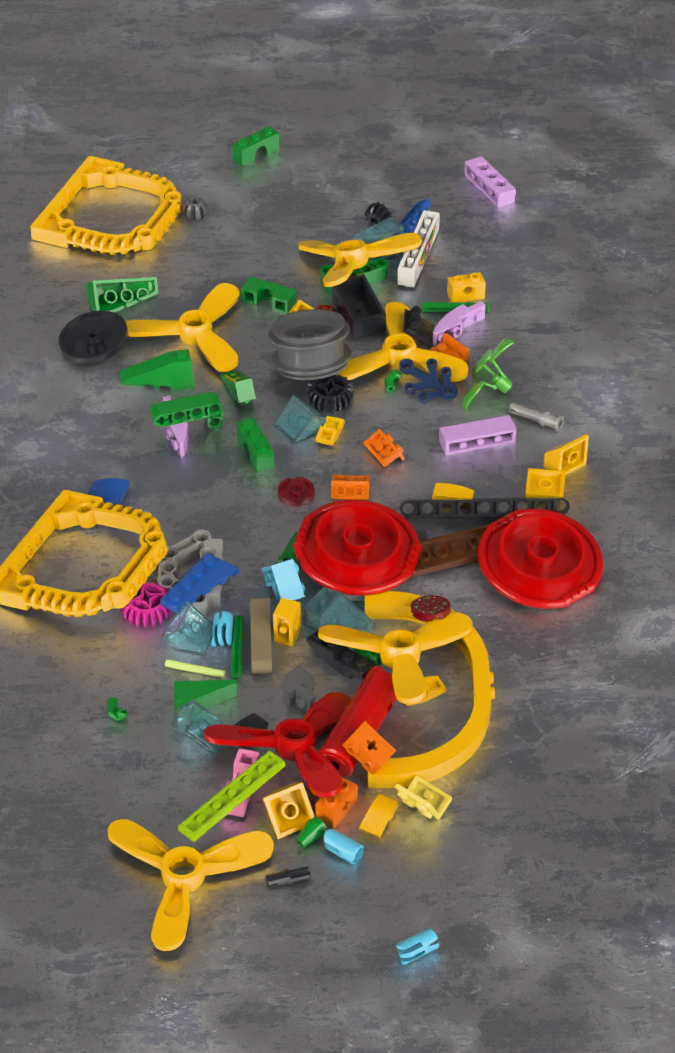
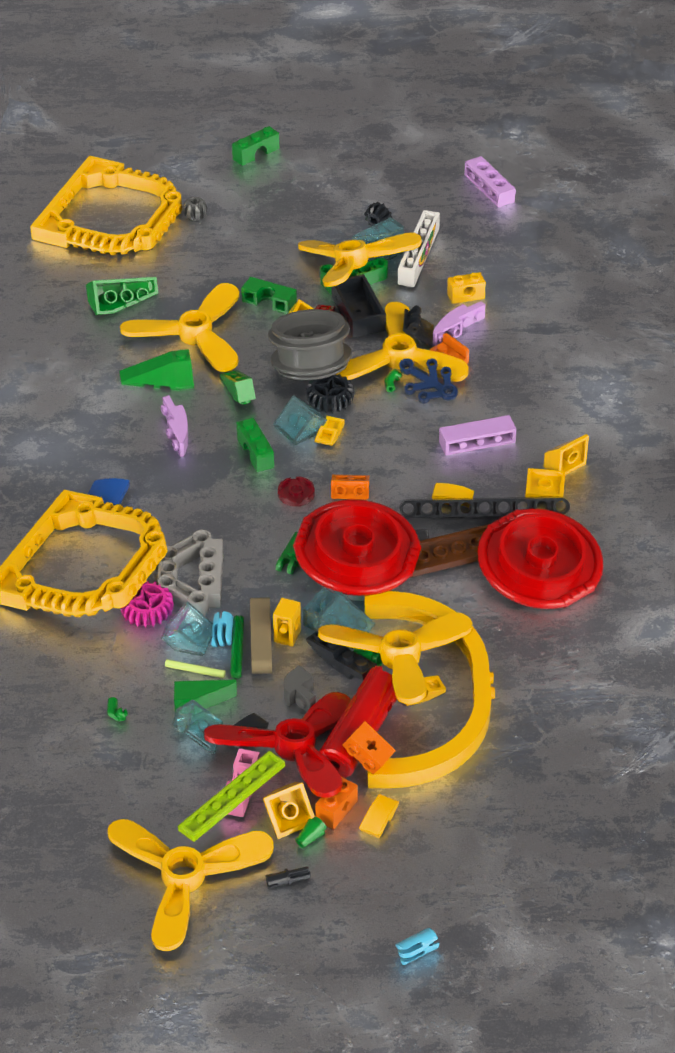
(93, 337): black dish -> none
(189, 409): green beam -> none
(198, 581): blue wing -> none
(284, 580): medium azure brick -> none
(343, 846): medium azure arm -> none
(383, 449): orange bracket -> none
(412, 218): blue wing -> none
(425, 797): light yellow bracket -> none
(430, 607): dark red tile -> none
(446, 307): green axle -> none
(499, 381): bright green plant -> none
(544, 418): light grey pin -> none

